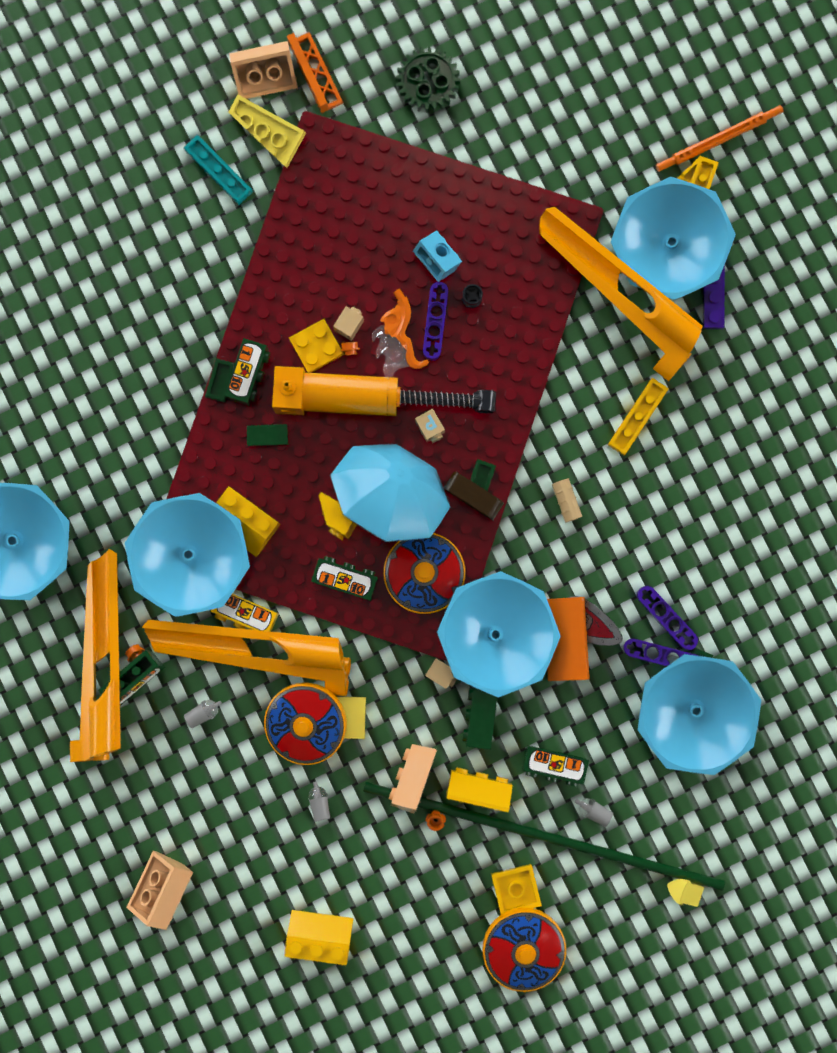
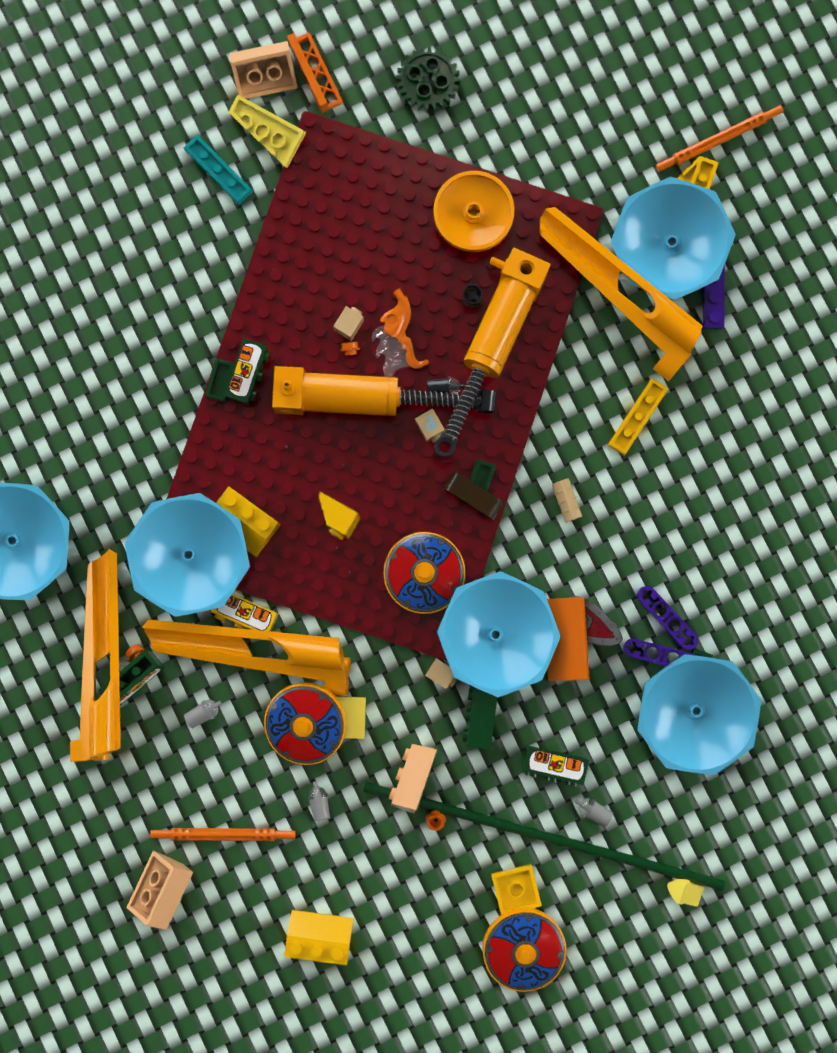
(222, 834): none -> orange axle
(267, 435): dark green tile -> none
(316, 346): yellow plate -> none
(345, 578): brick -> none
(390, 492): medium azure piece -> none
(435, 321): dark purple beam -> none
(437, 256): medium azure brick -> none
(444, 385): none -> black piece
(473, 211): none -> light orange dish
(479, 789): yellow slope -> none
(517, 290): none -> light orange piece

